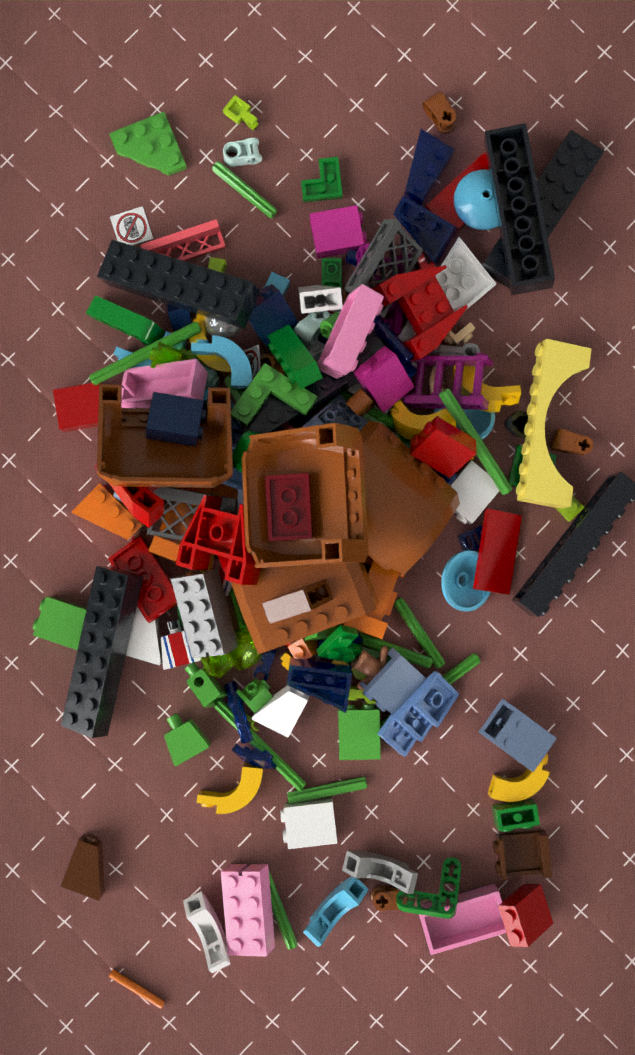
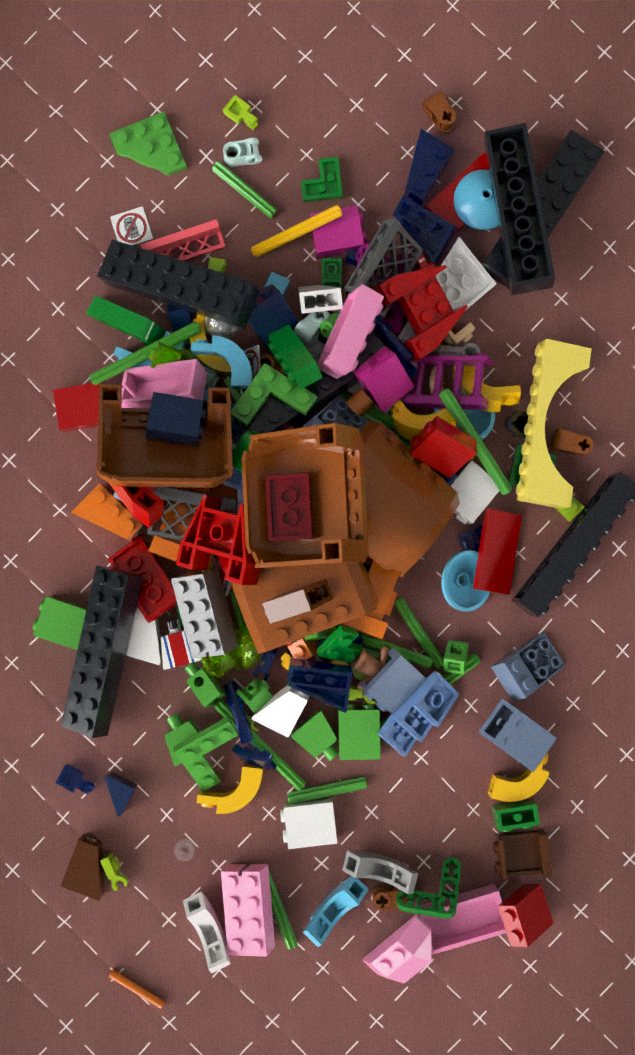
(71, 778): none -> clear blue plate
(111, 867): none -> lime plate
(120, 790): none -> dark blue slope
(181, 855): none -> clear plate
(192, 752): none -> bright green plate
(296, 231): none -> yellow axle
(316, 736): none -> bright green torso
(403, 952): none -> bright pink wedge
(455, 657): none -> bright green brick
(528, 667): none -> sand blue slope

